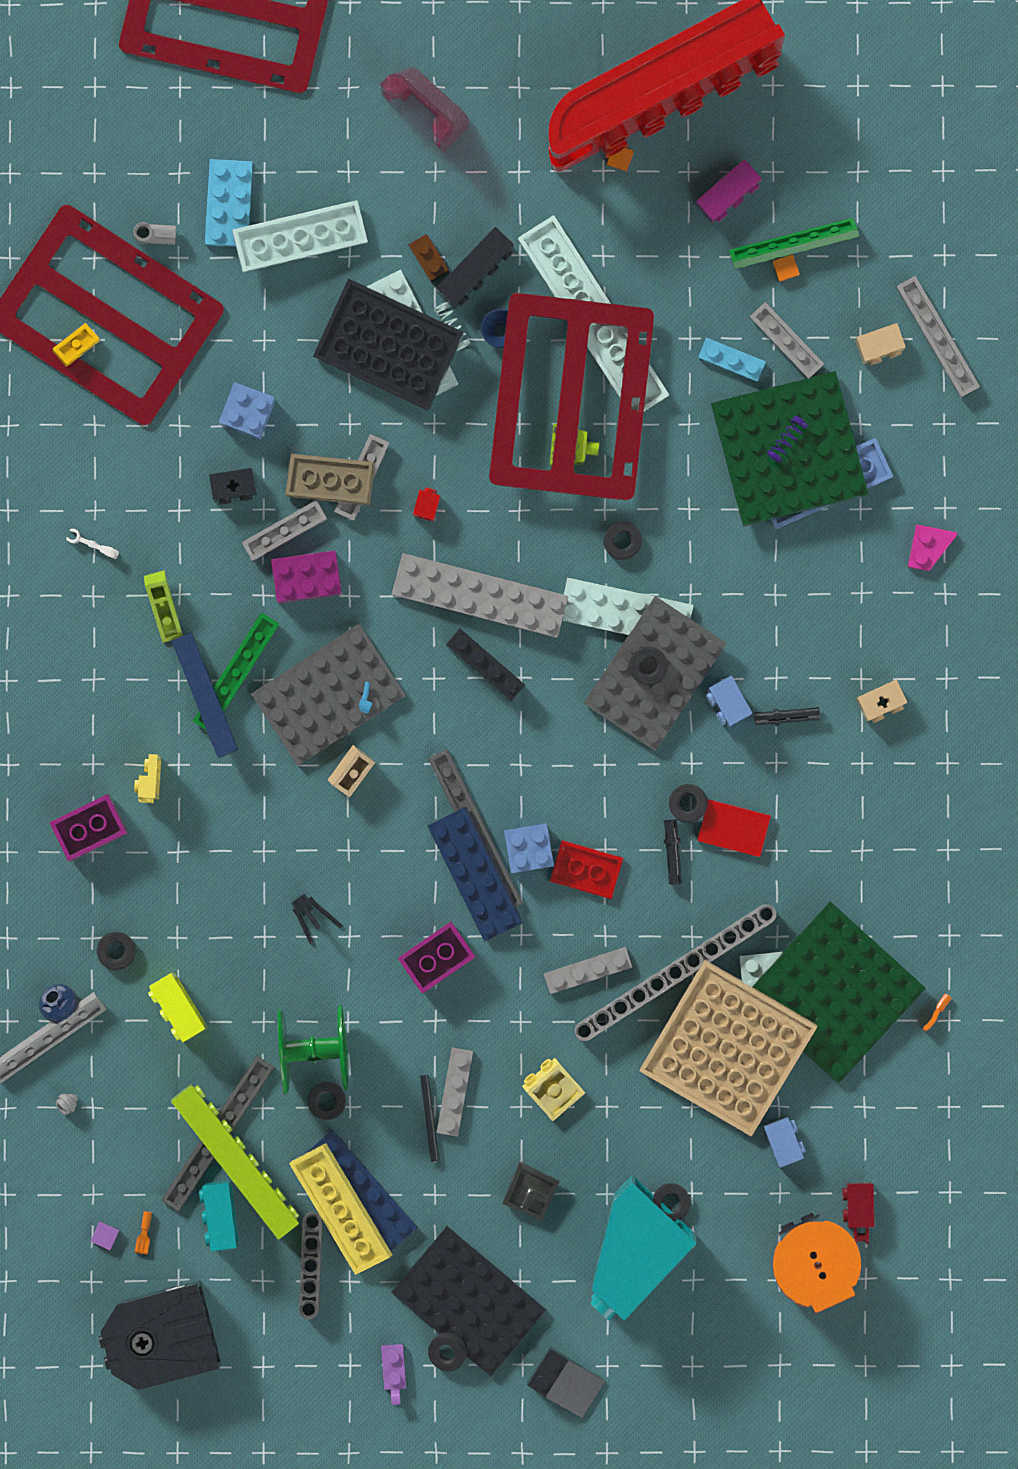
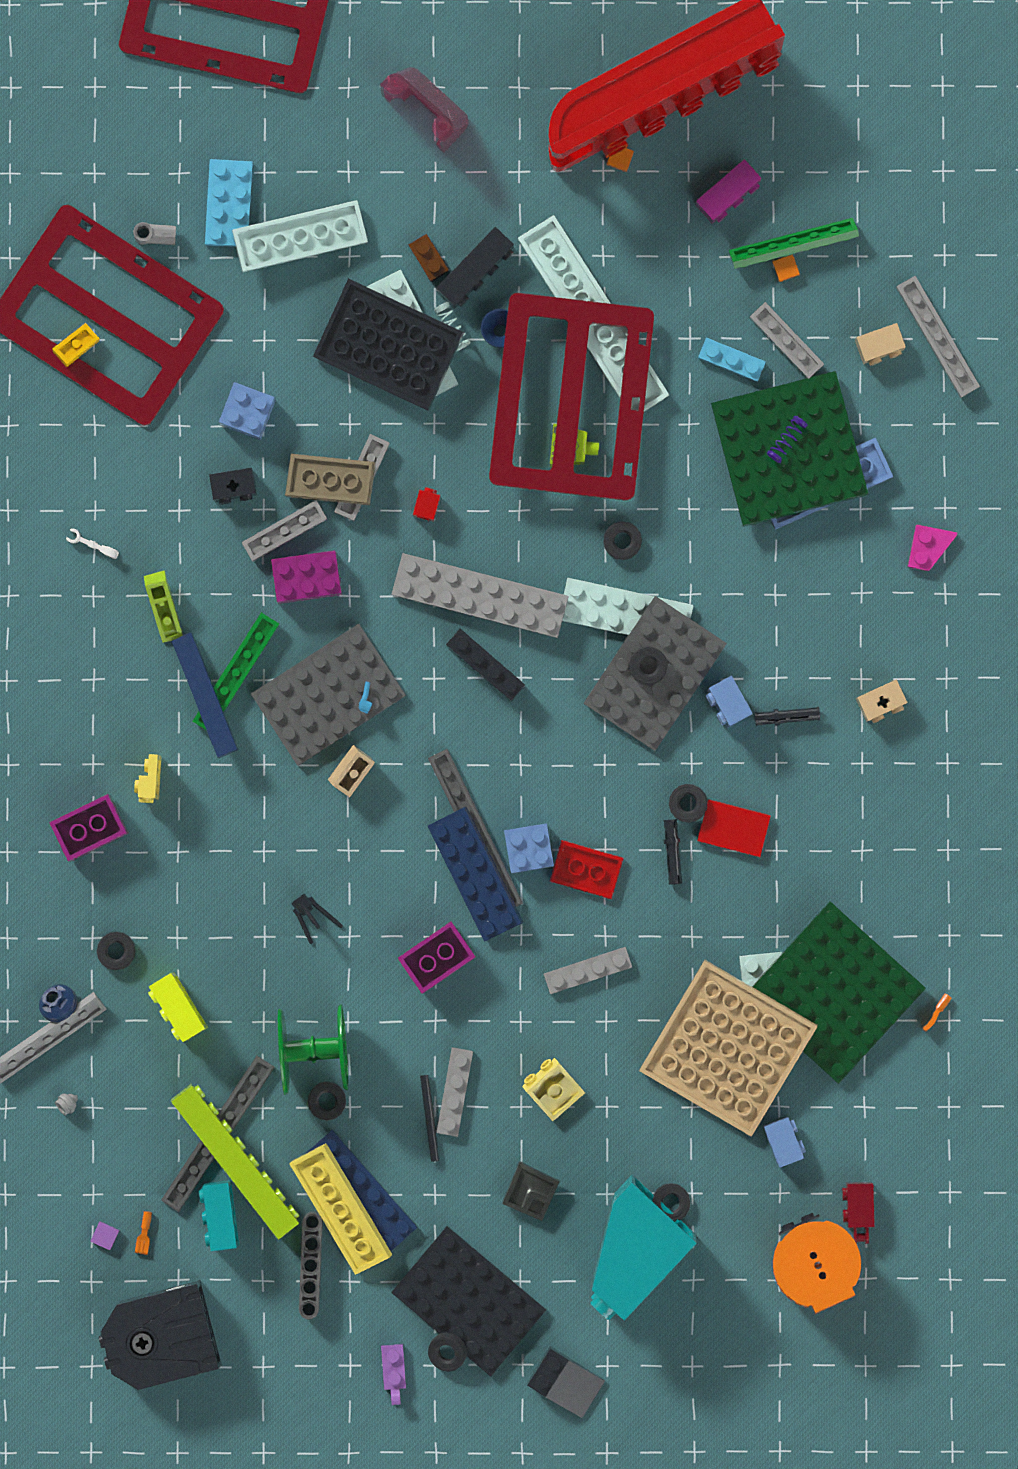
(686, 970): light grey beam -> none

